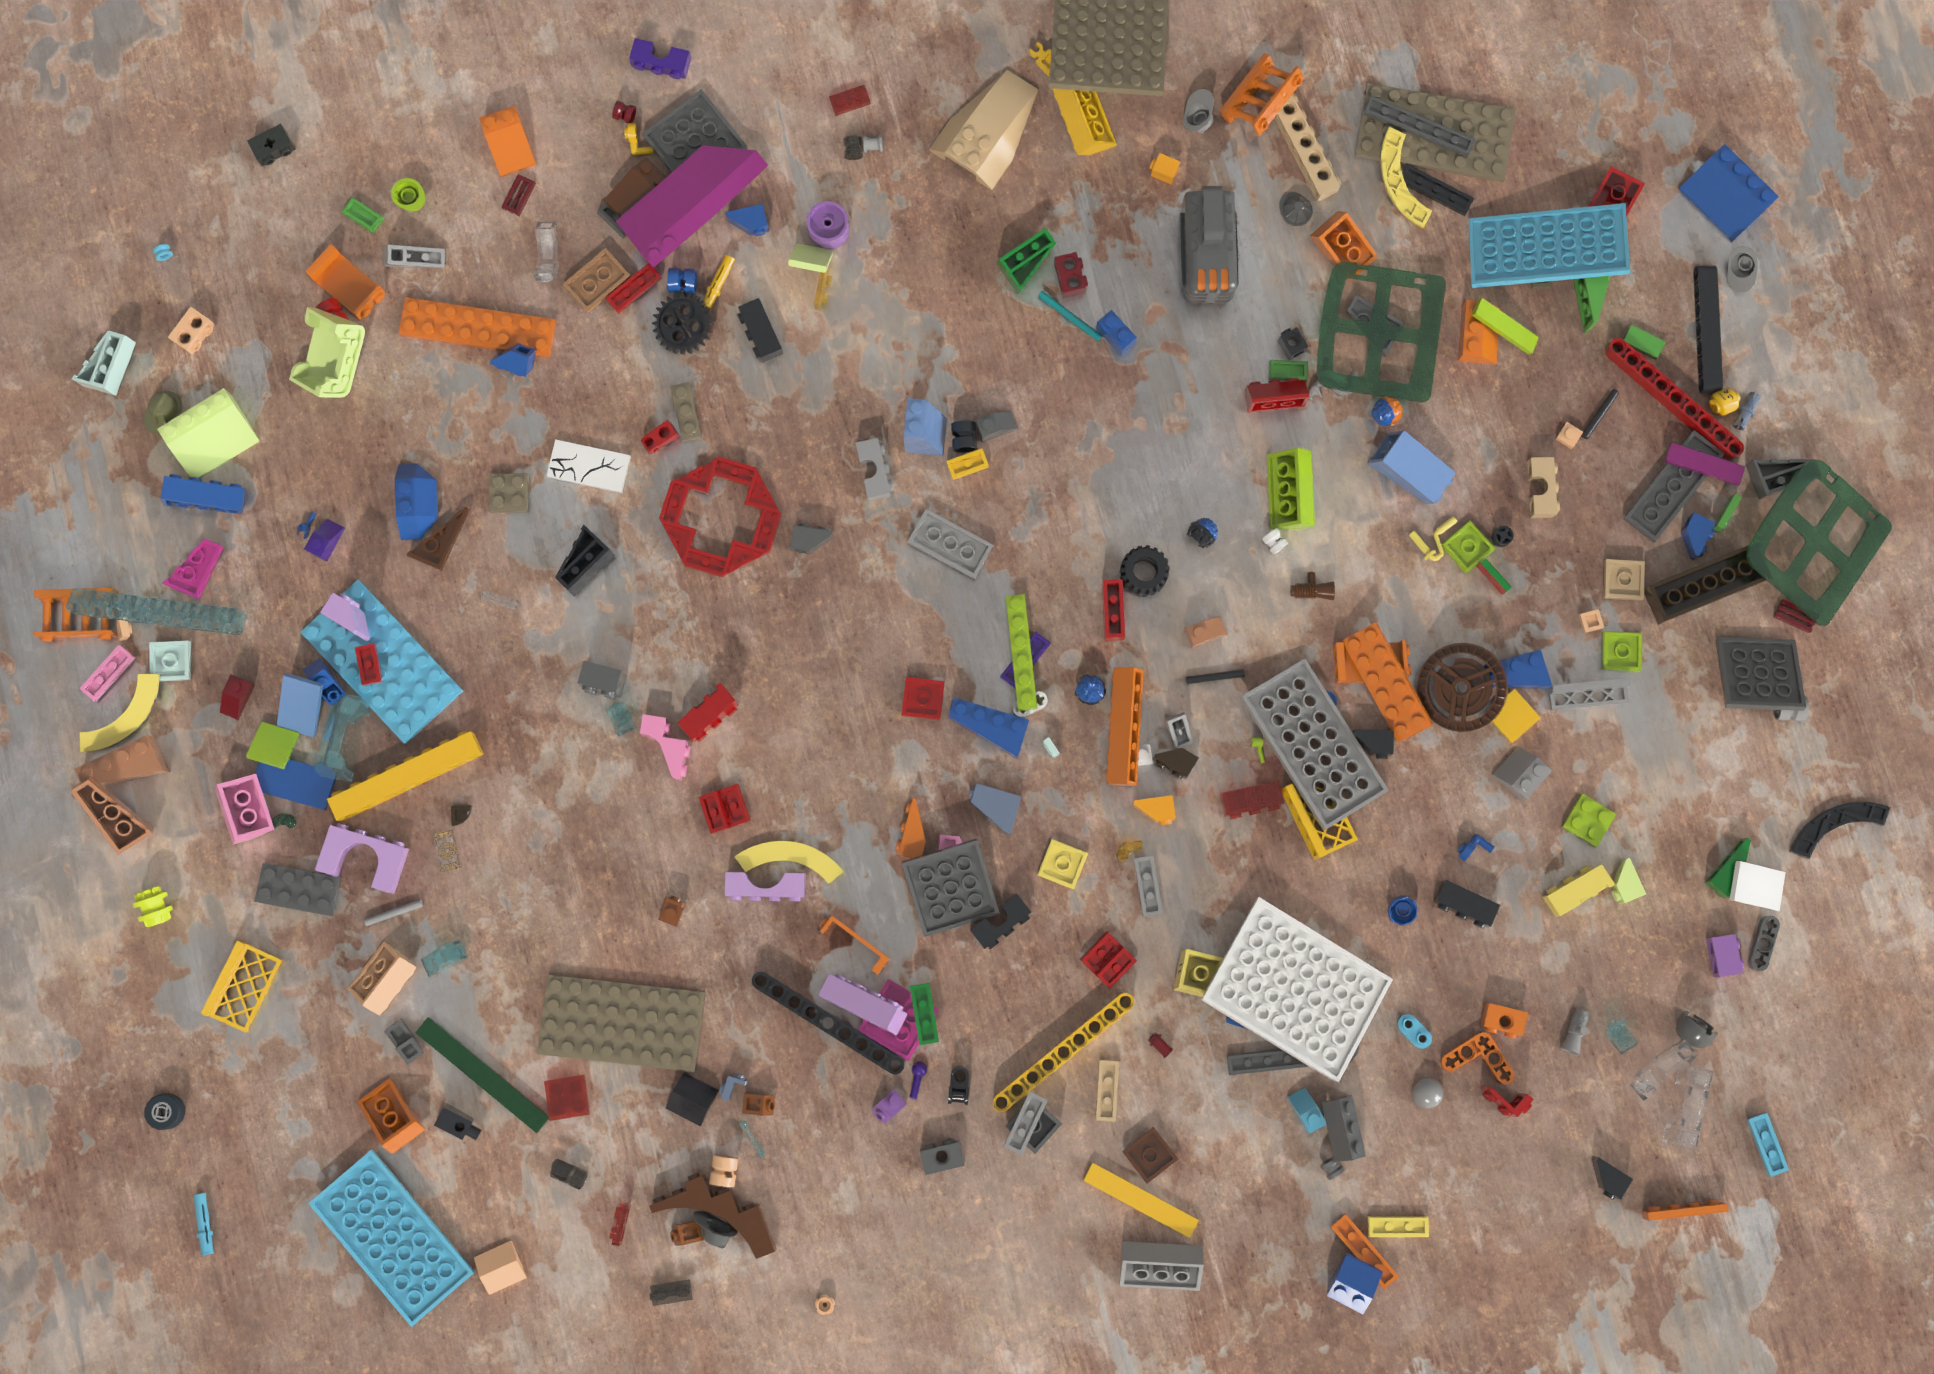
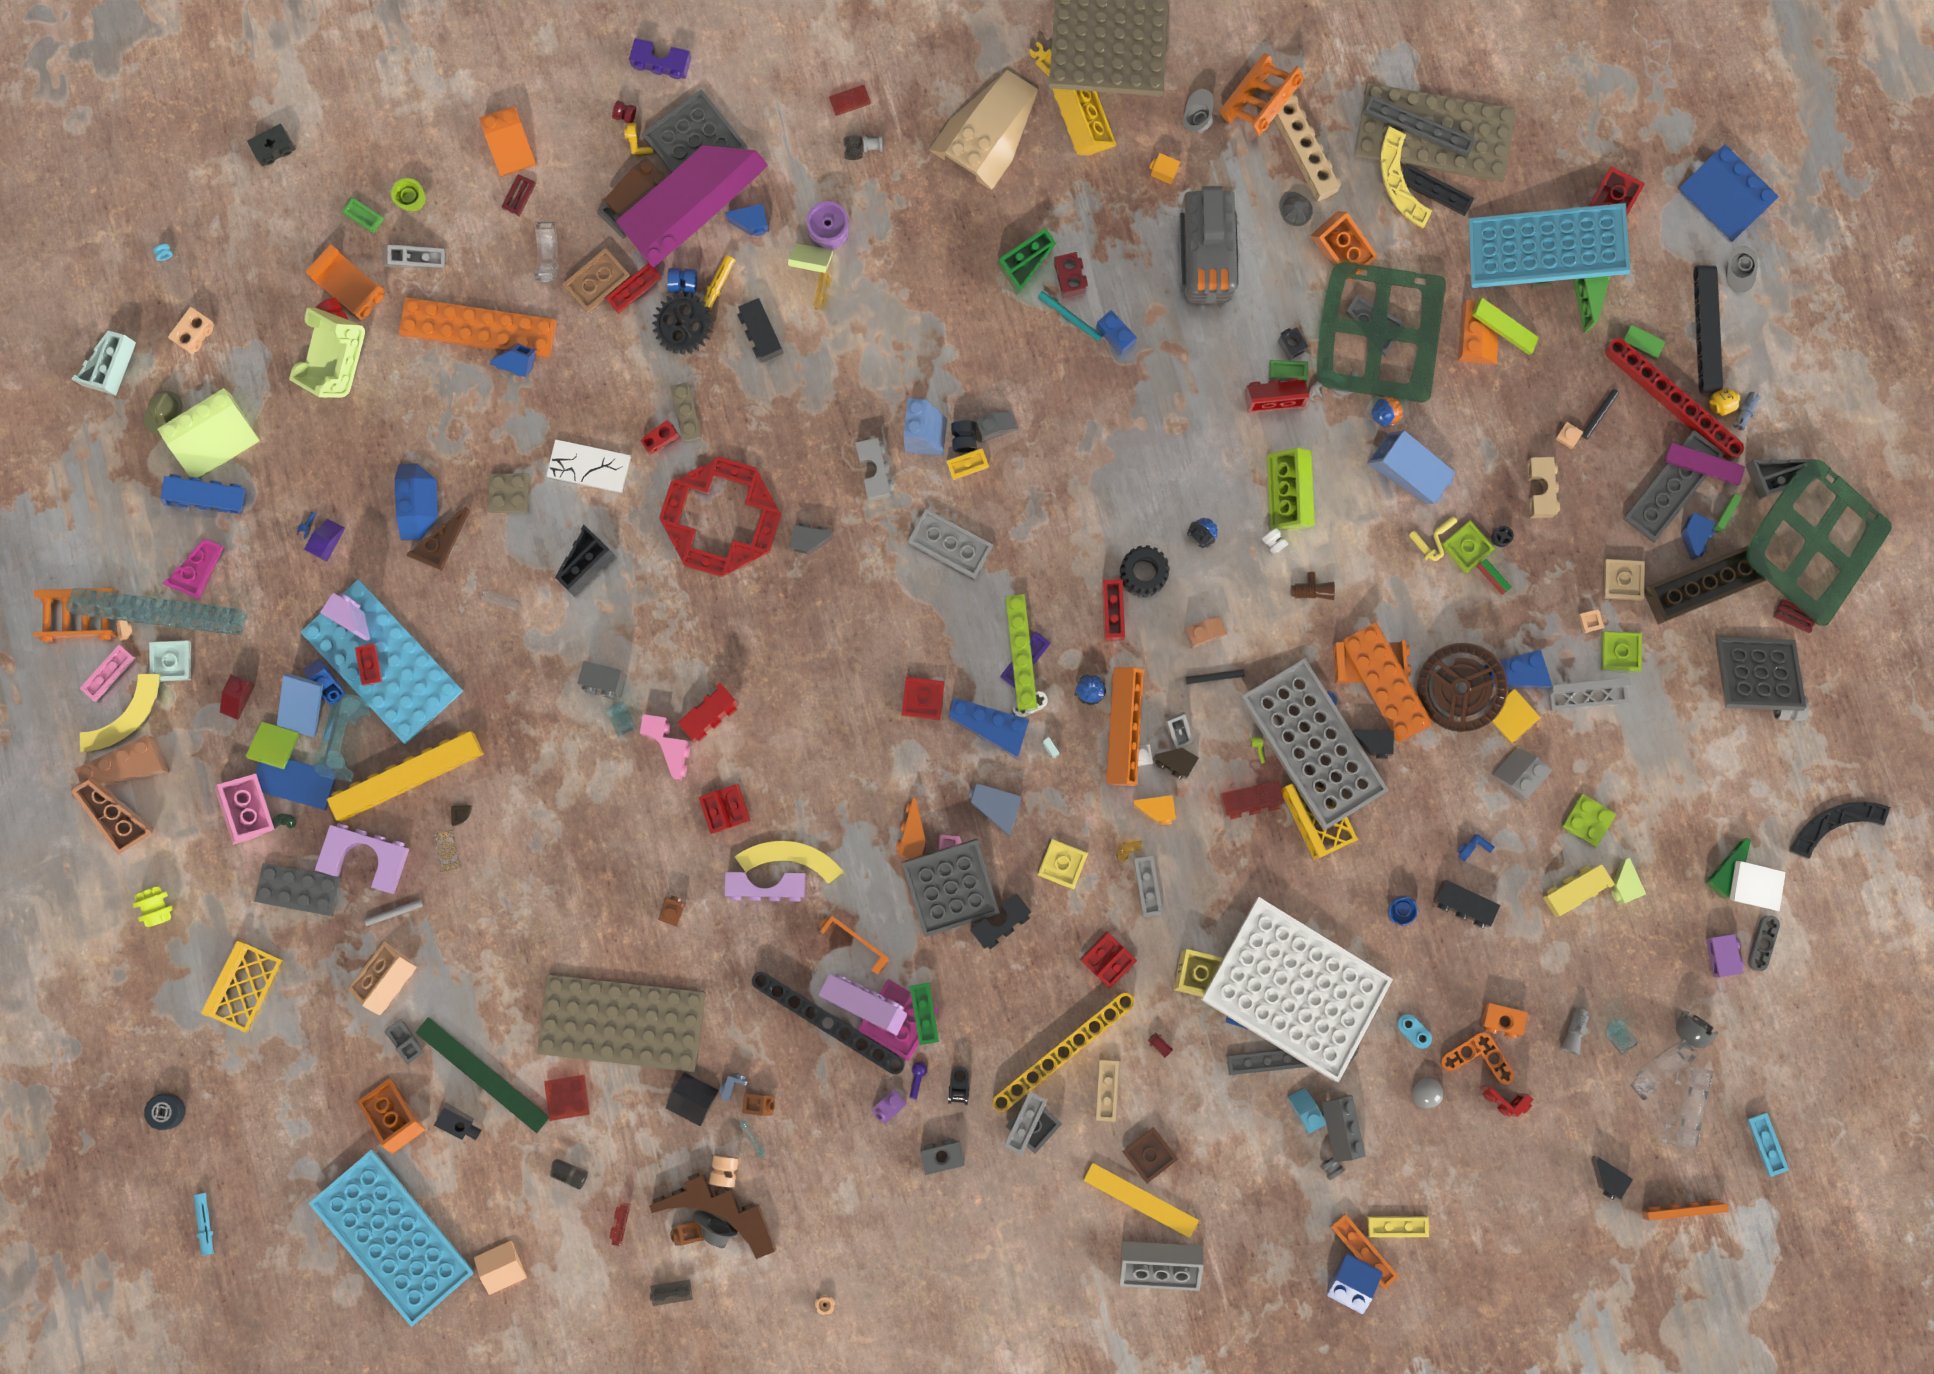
(444, 958): clear light blue slope -> none

